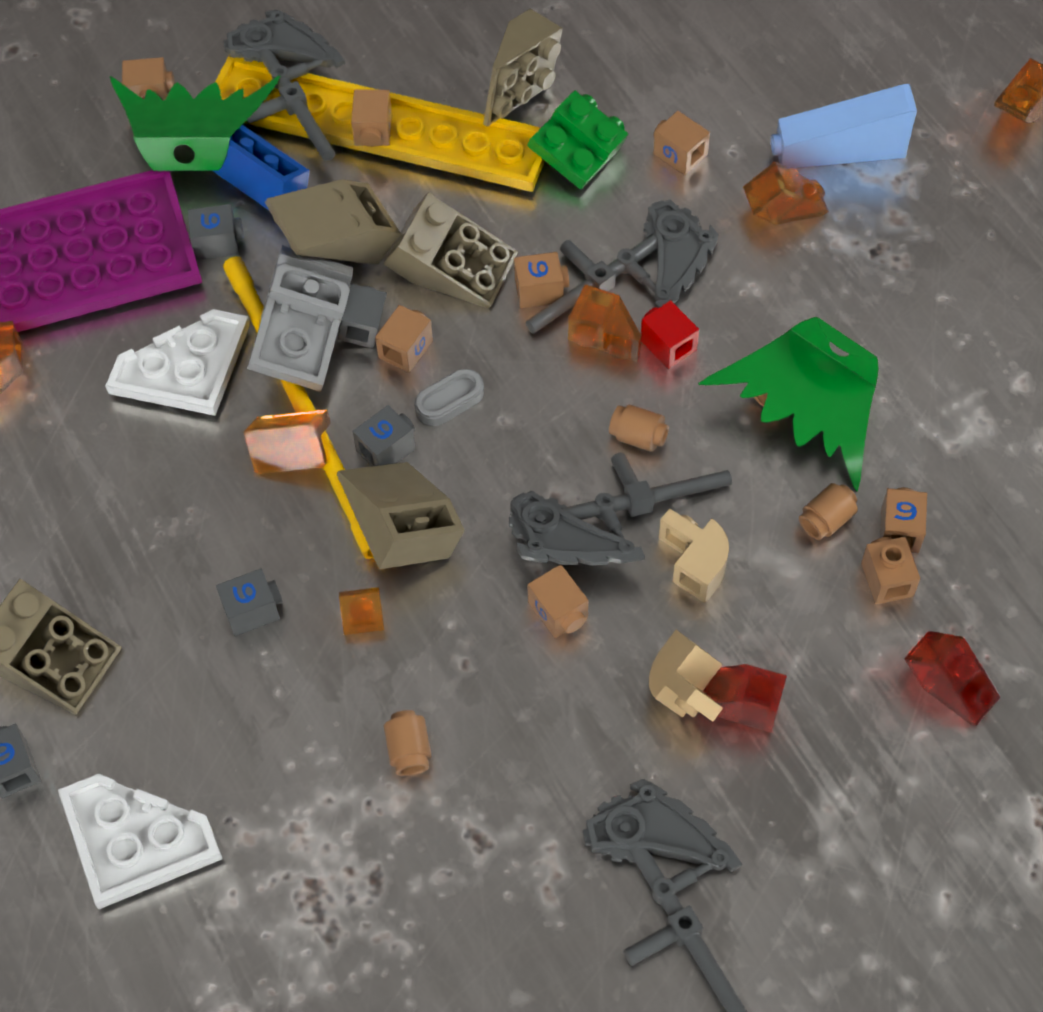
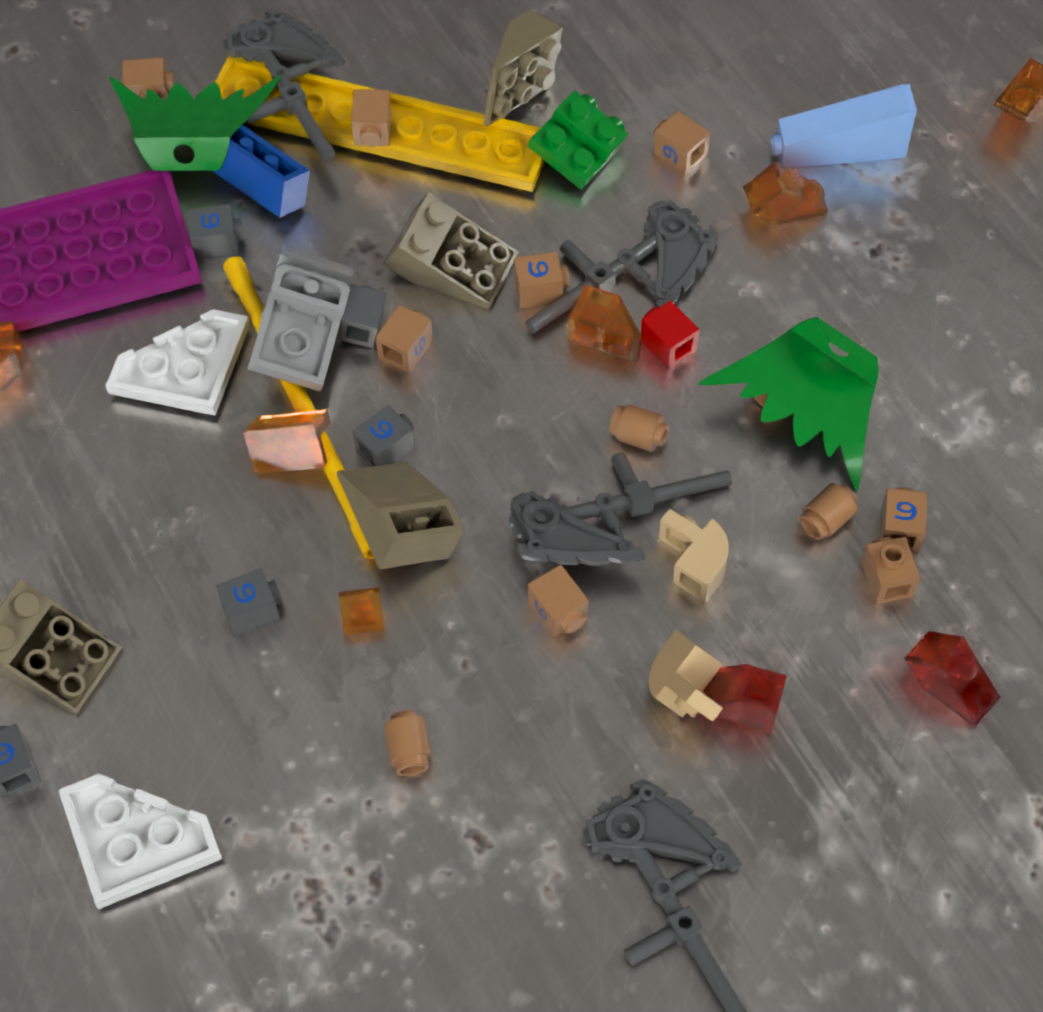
(335, 222): dark tan slope -> none
(449, 397): light grey tile -> none

